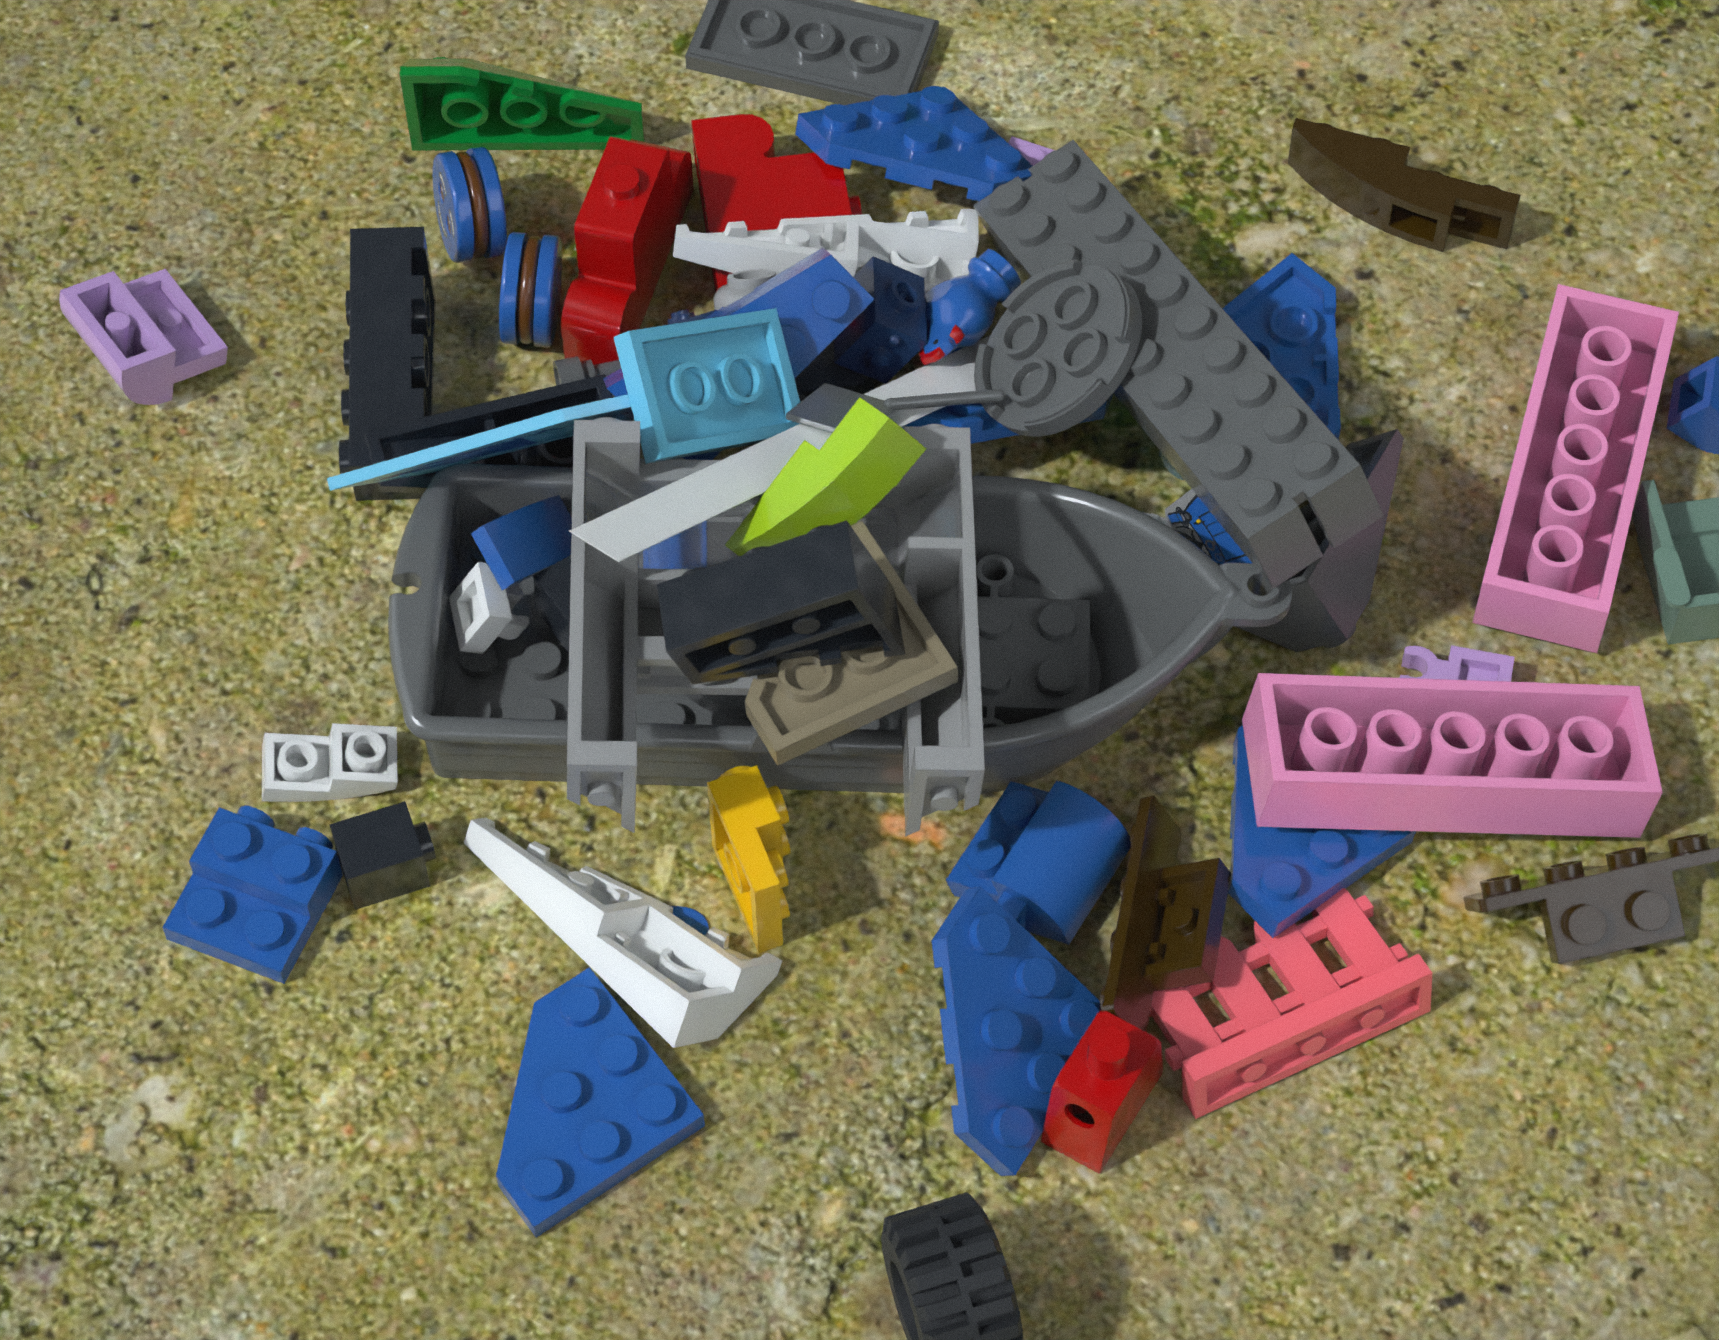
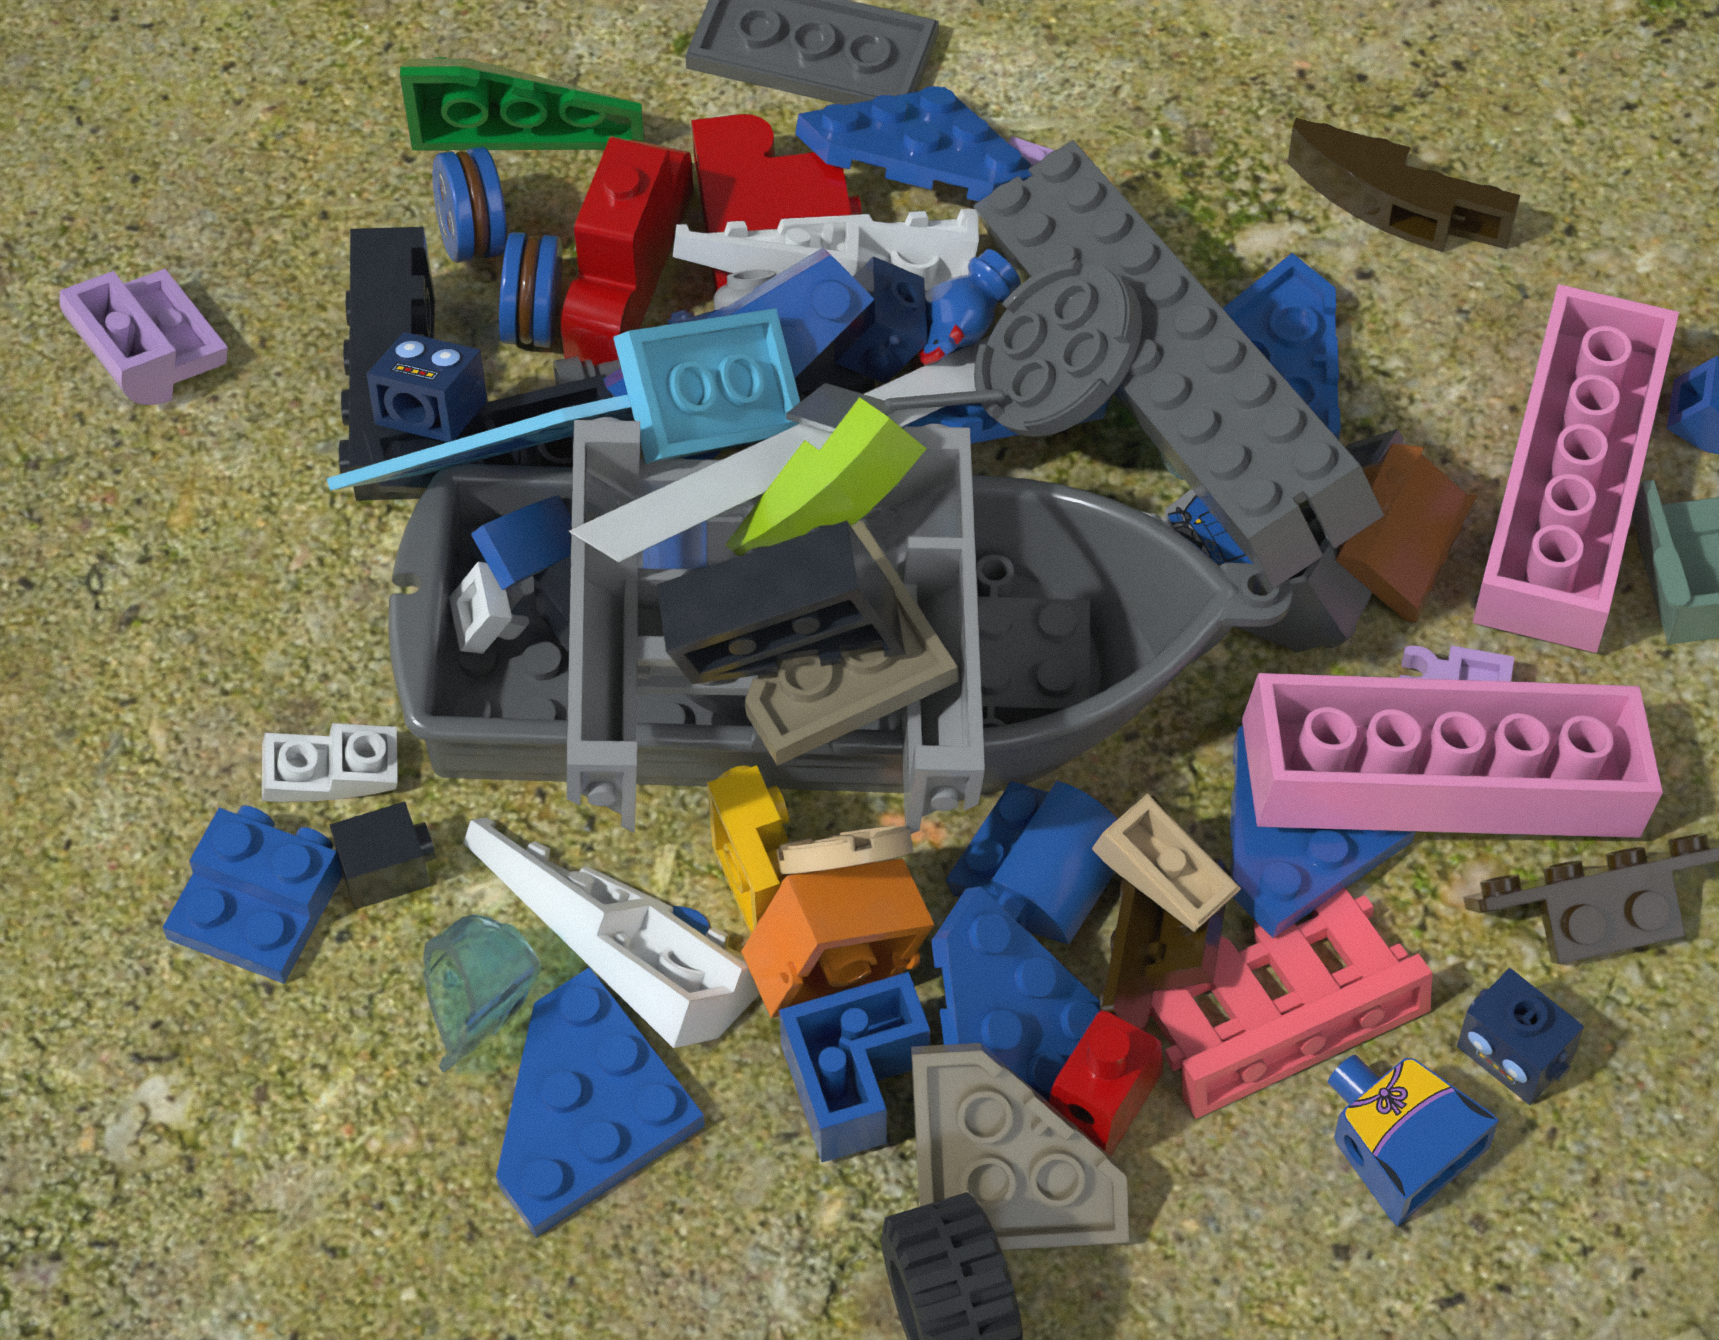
(427, 387): none -> dark blue head
(476, 981): none -> clear light blue helmet
(836, 932): none -> orange brick
(842, 1049): none -> blue brick
(844, 849): none -> tan tile
(1012, 1153): none -> dark tan plate
(1165, 863): none -> tan slope
(1407, 1132): none -> blue torso
(1410, 543): none -> dark orange slope
(1520, 1036): none -> dark blue head

